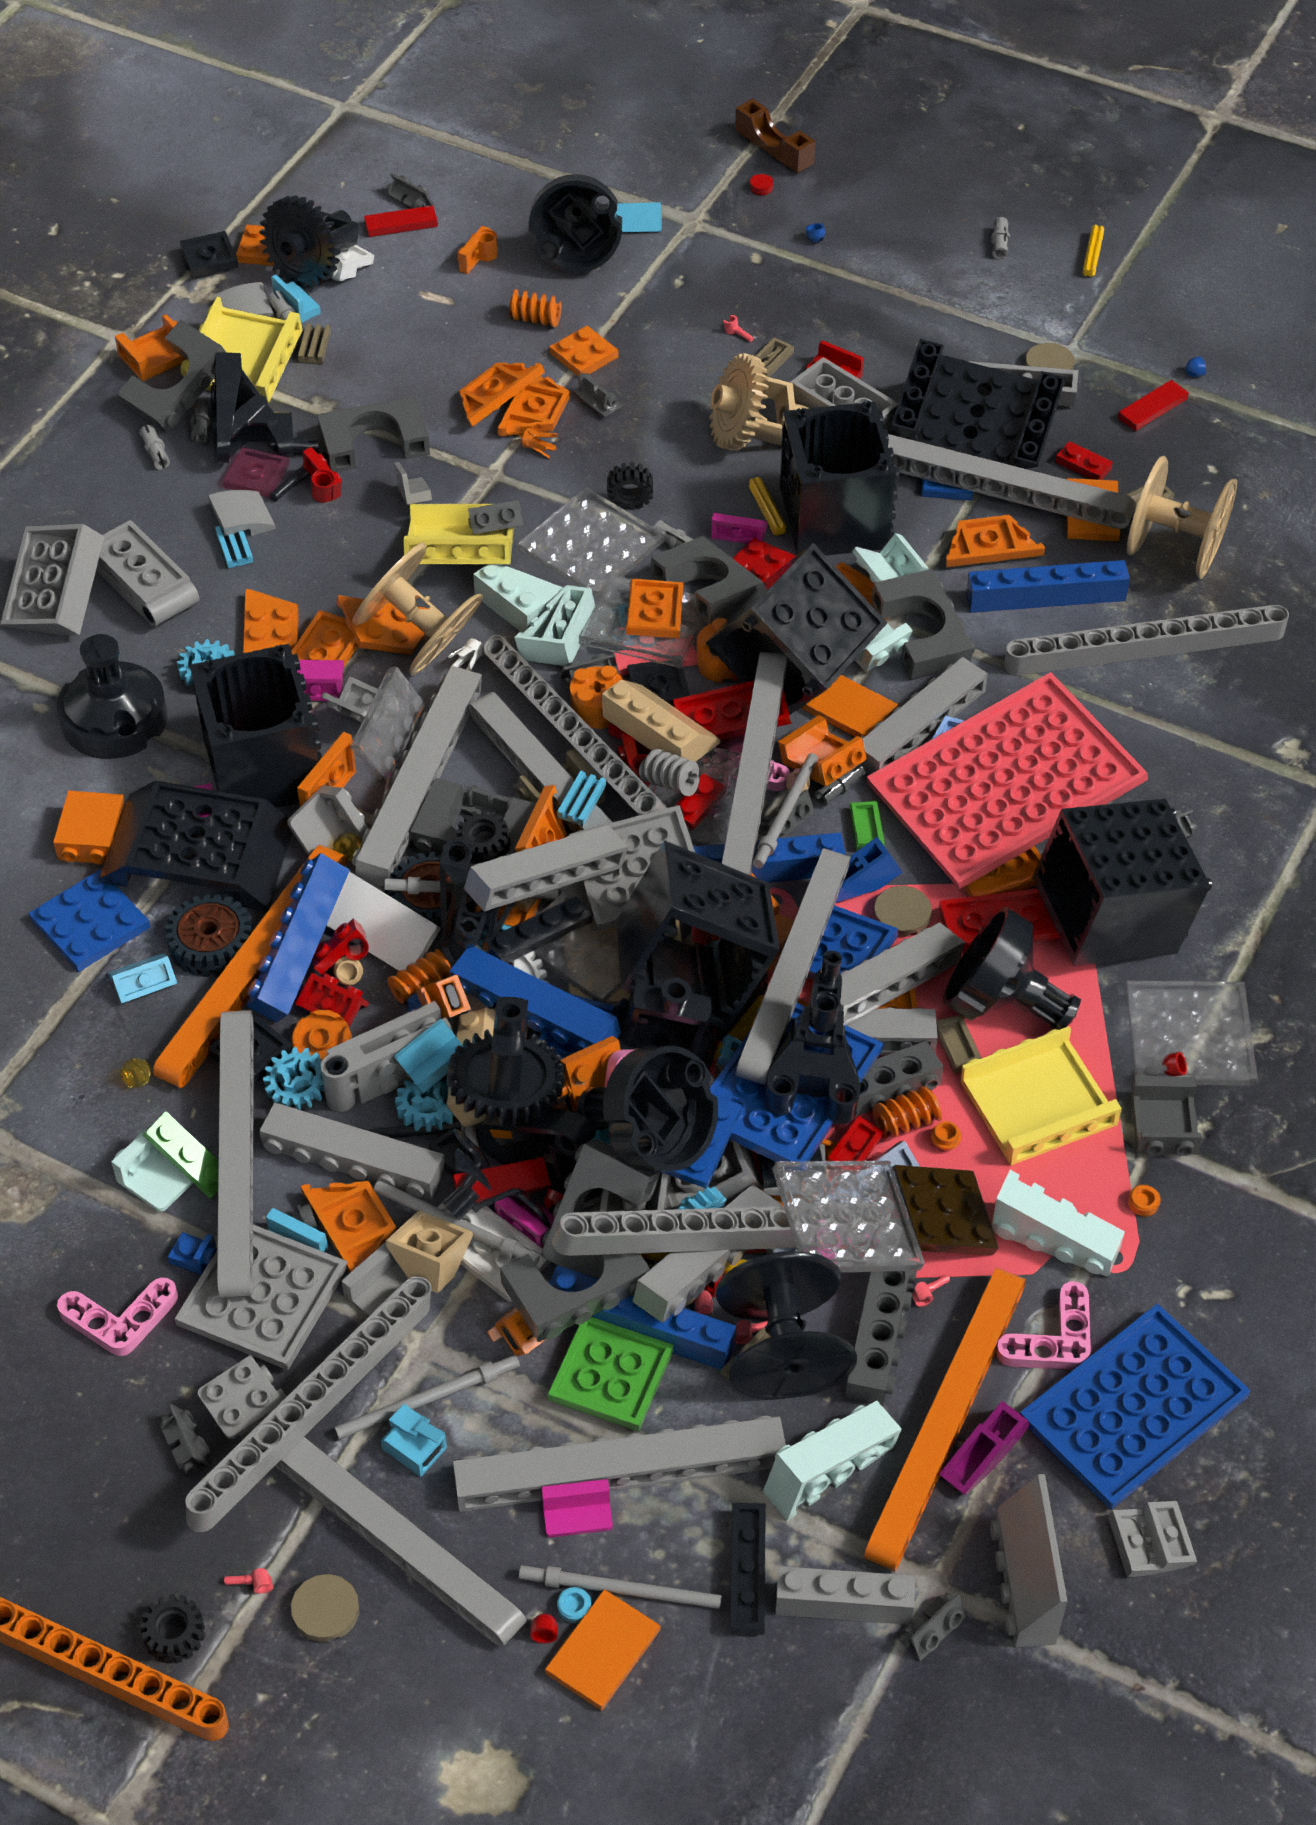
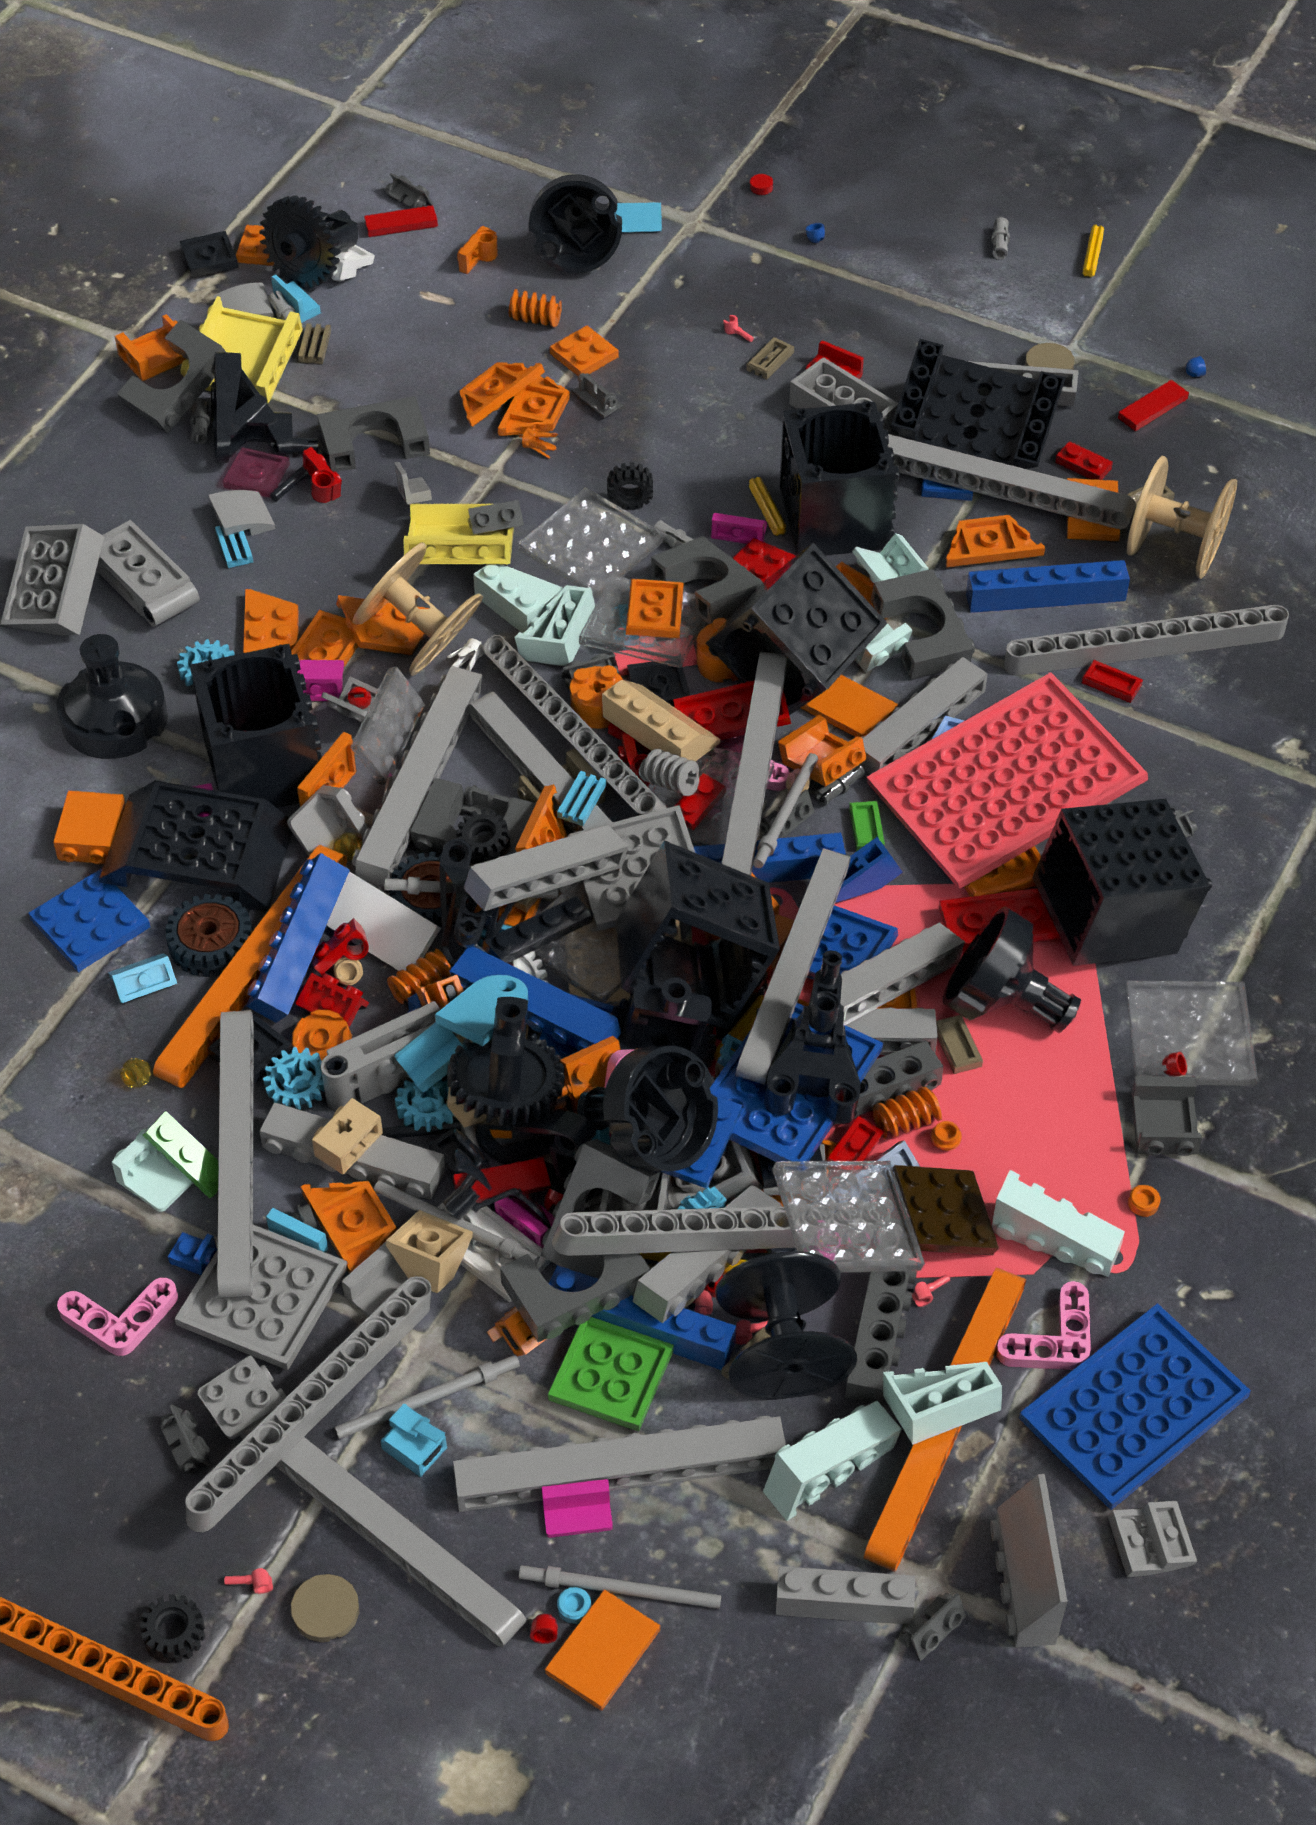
(154, 447): light grey pin -> none
(347, 1135): none -> tan brick
(360, 702): none -> red hinge
(474, 1009): none -> medium azure tile
(739, 399): tan piece -> none
(748, 1569): black plate -> none
(755, 124): reddish brown arch -> none
(904, 909): dark tan tile -> none
(941, 1399): none -> light aqua wedge
(985, 1448): magenta slope -> none
(1037, 1096): light yellow panel -> none
(1112, 681): none -> red tile

